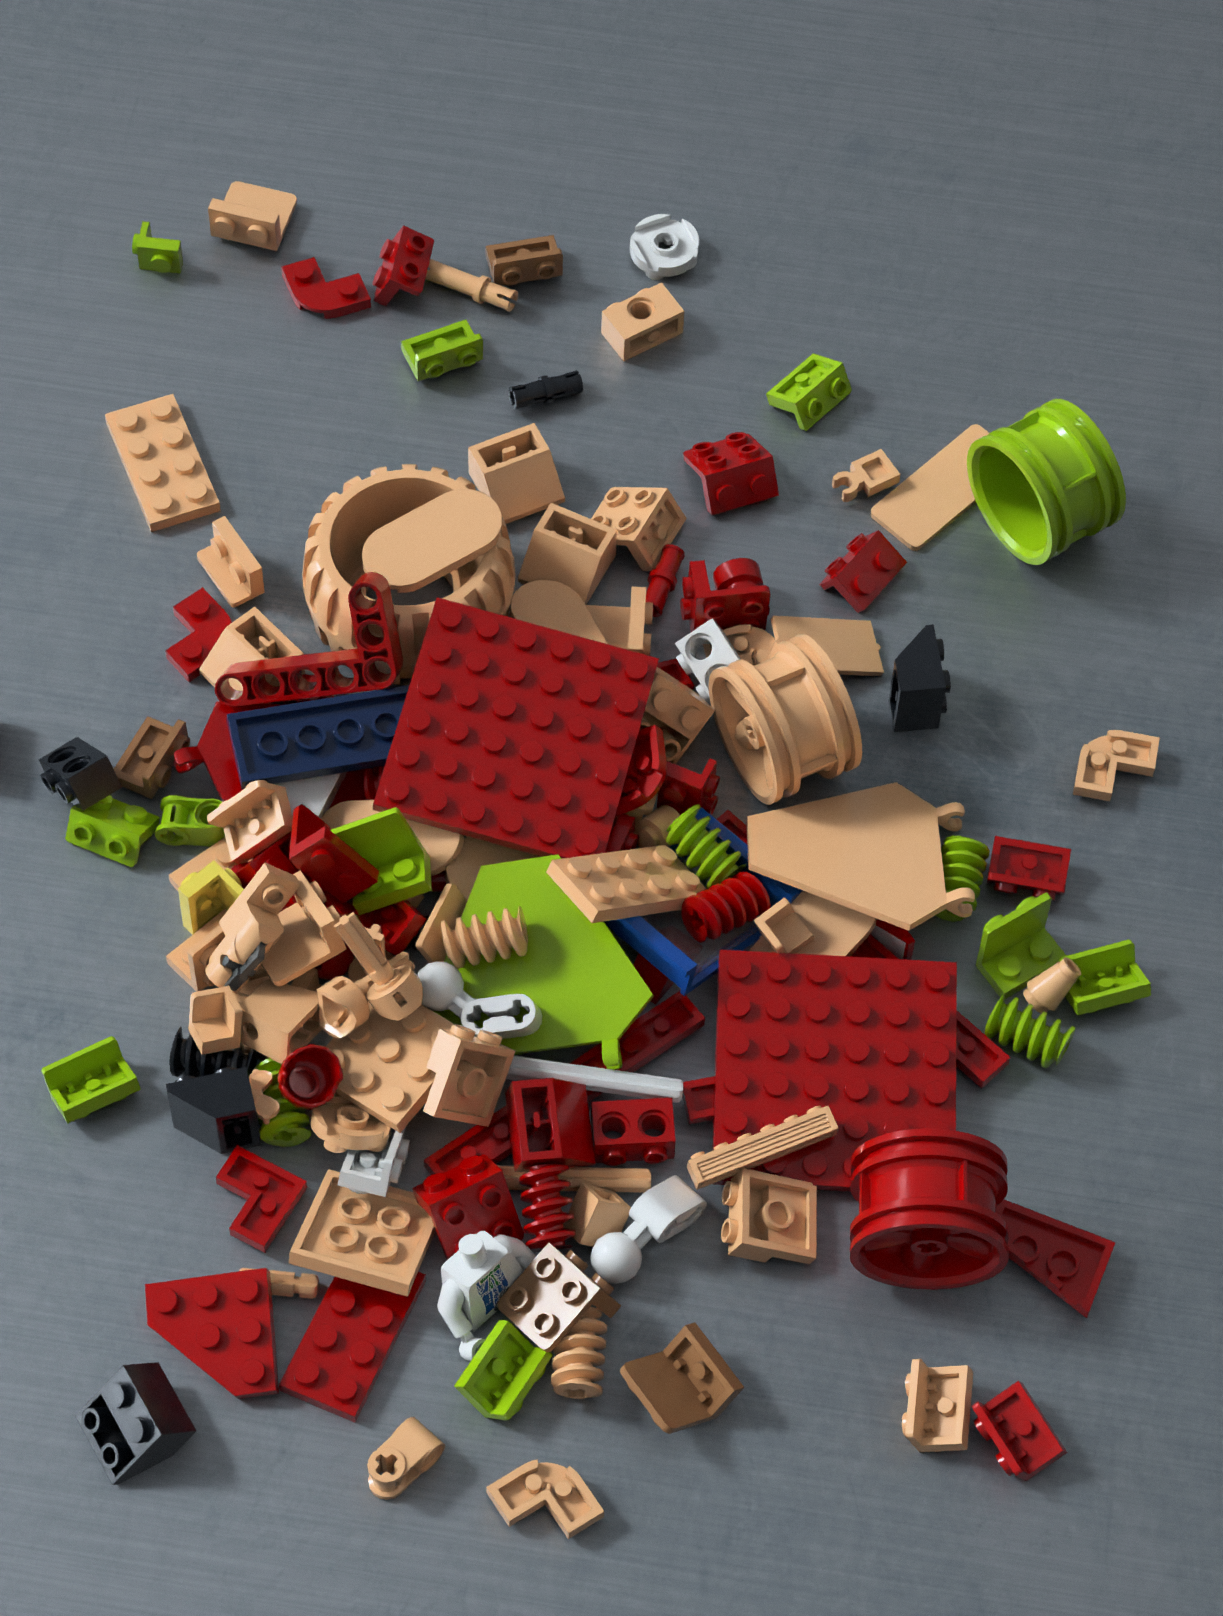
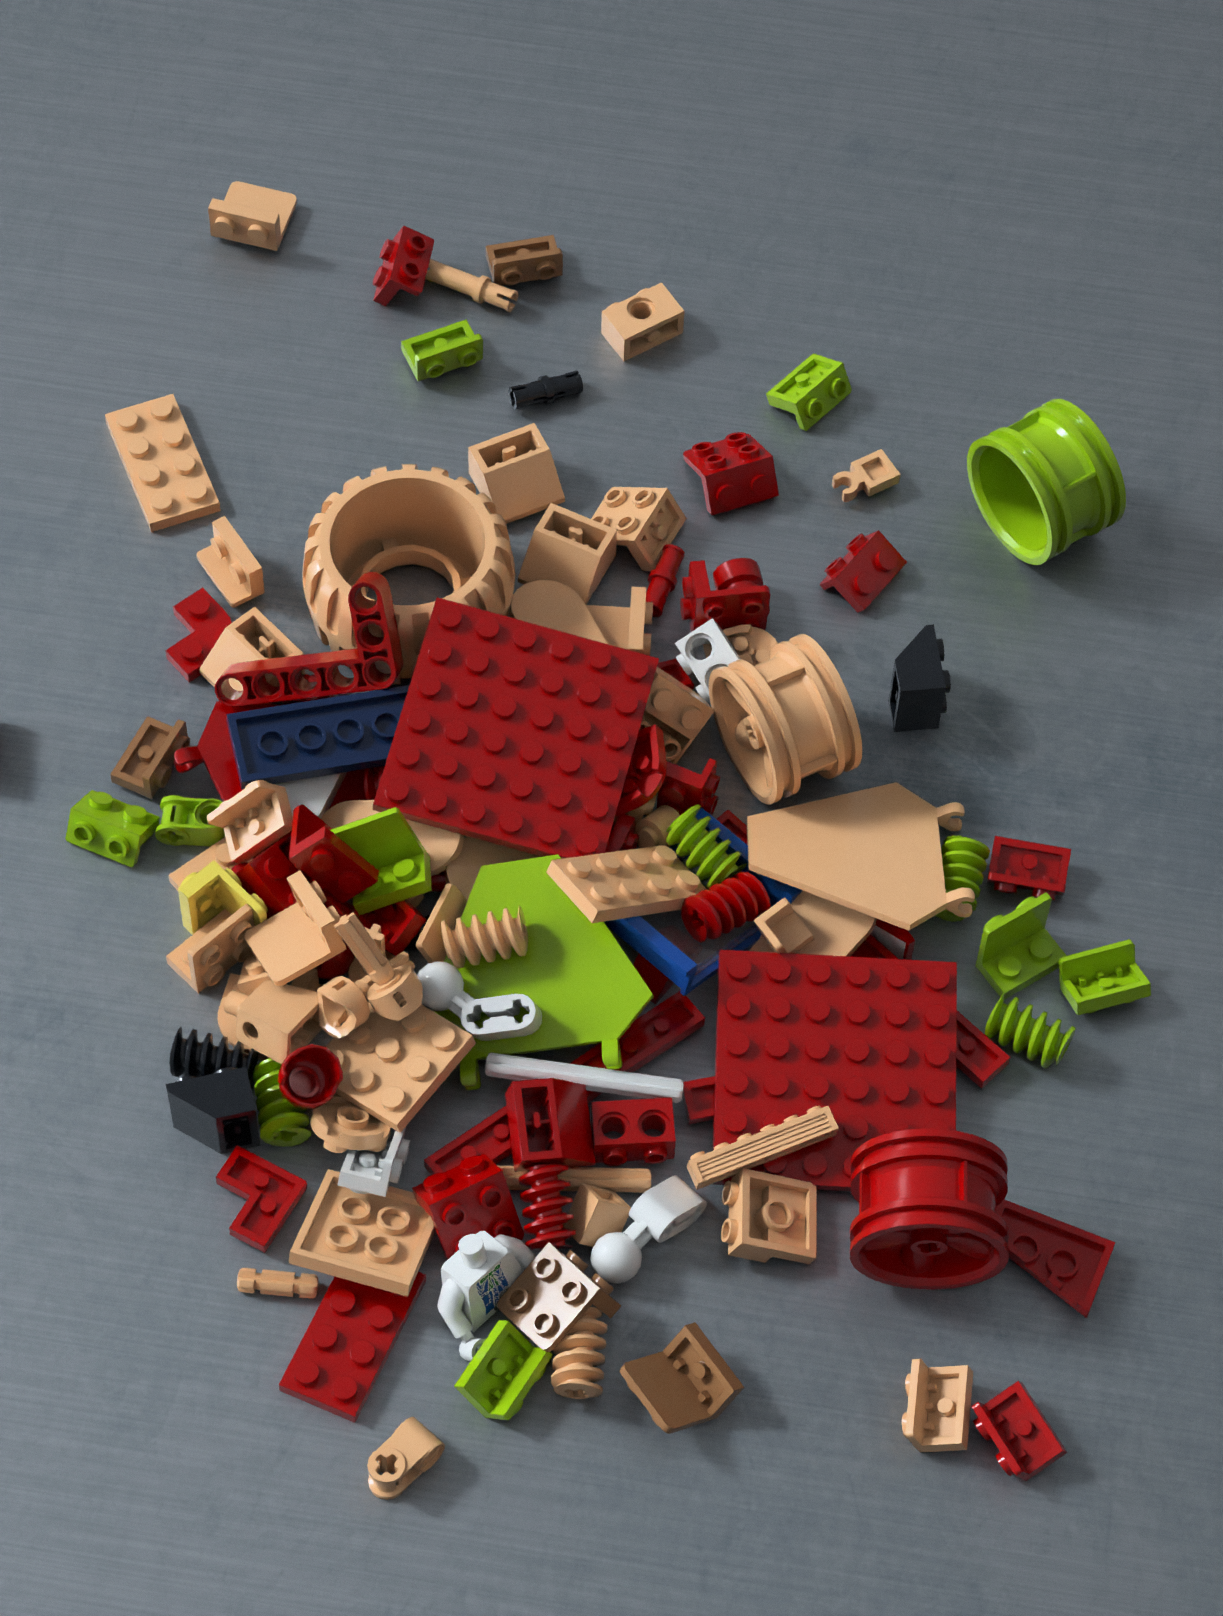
(79, 774): black brick -> none
(89, 1079): lime bracket -> none
(135, 1421): black slope -> none
(157, 253): lime bracket -> none
(215, 1020): light nougat panel -> none
(221, 1326): red plate -> none
(251, 927): light nougat plate -> none
(265, 1105): light nougat piece -> none
(332, 297): red plate -> none
(433, 539): light nougat tile -> none
(467, 1075): light nougat plate -> none
(548, 1485): light nougat plate -> none
(664, 262): white plate -> none
(846, 642): light nougat piece -> none
(931, 495): light nougat piece -> none
(1052, 985): light nougat cone -> none
(1109, 753): light nougat plate -> none

